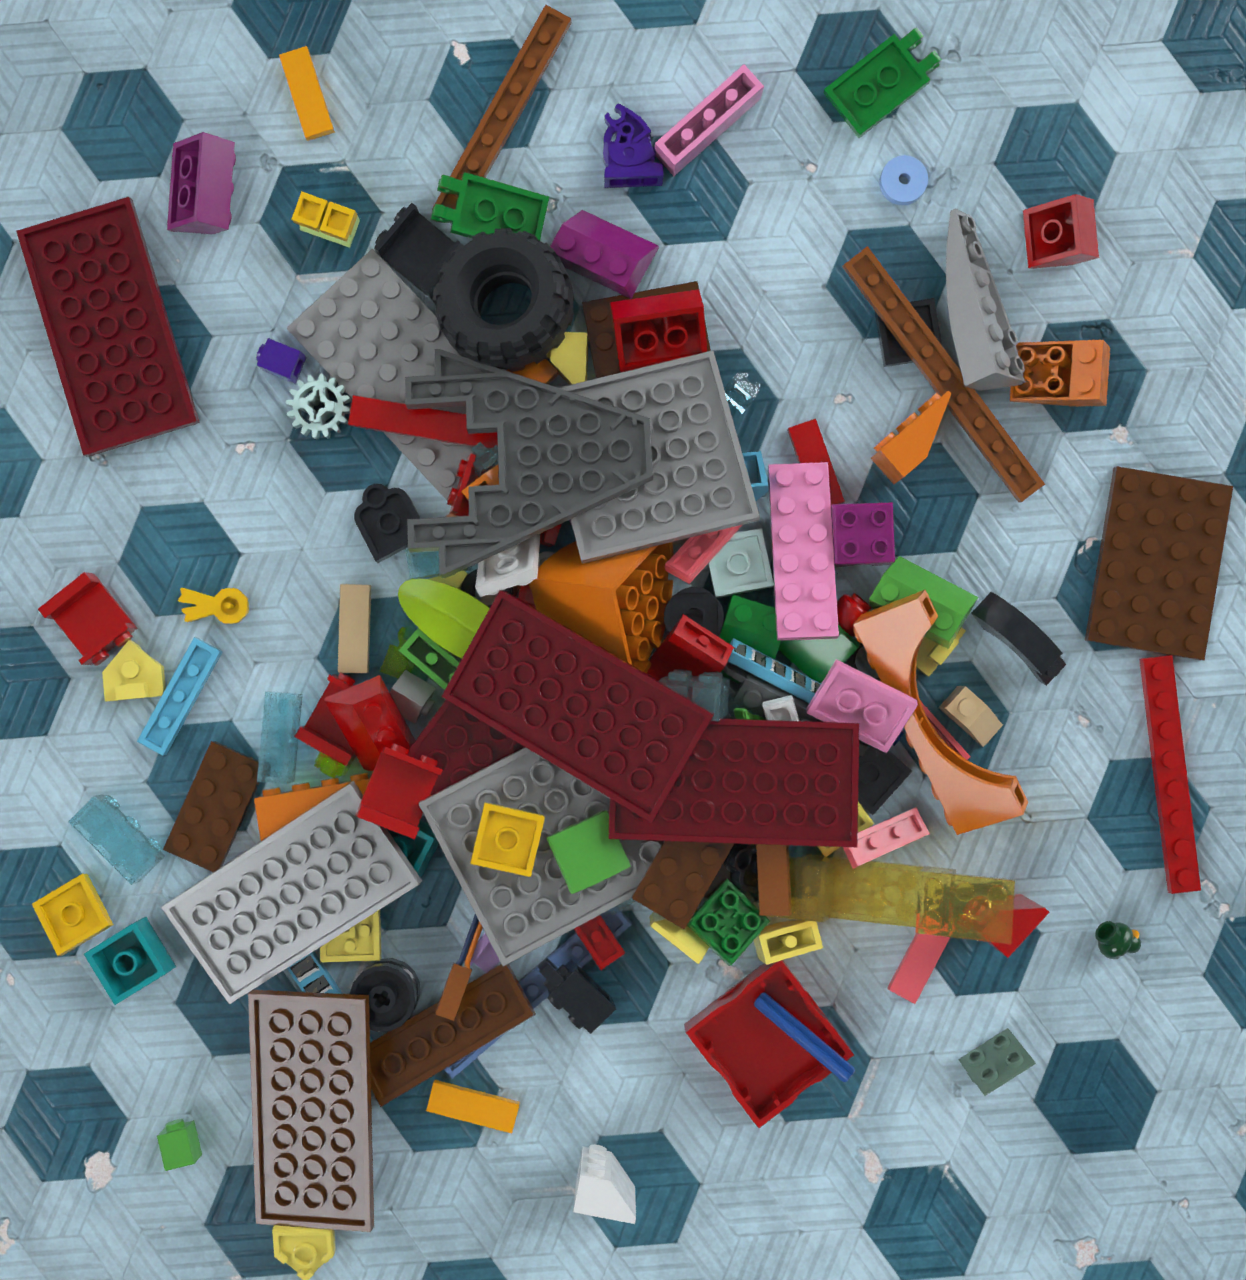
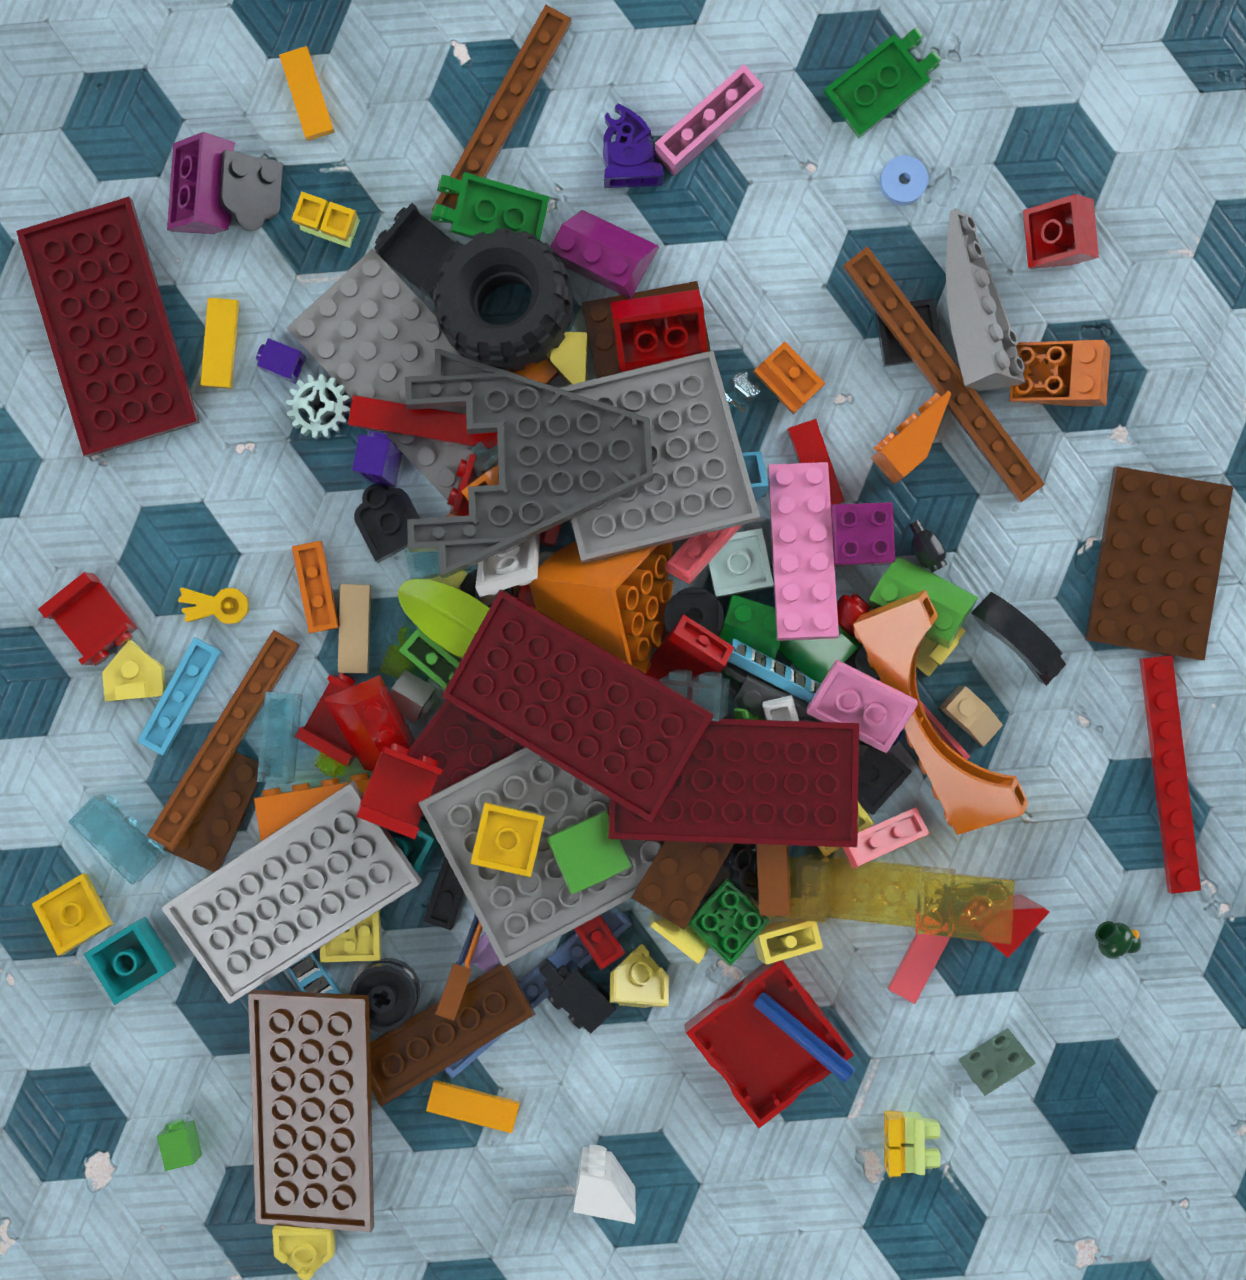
(220, 343): none -> yellow tile
(223, 741): none -> dark orange tile
(250, 188): none -> plate
(315, 587): none -> orange plate
(377, 459): none -> dark purple brick
(445, 898): none -> black tile
(639, 981): none -> light yellow plate
(789, 377): none -> orange plate
(905, 1143): none -> hips
(927, 547): none -> black plant

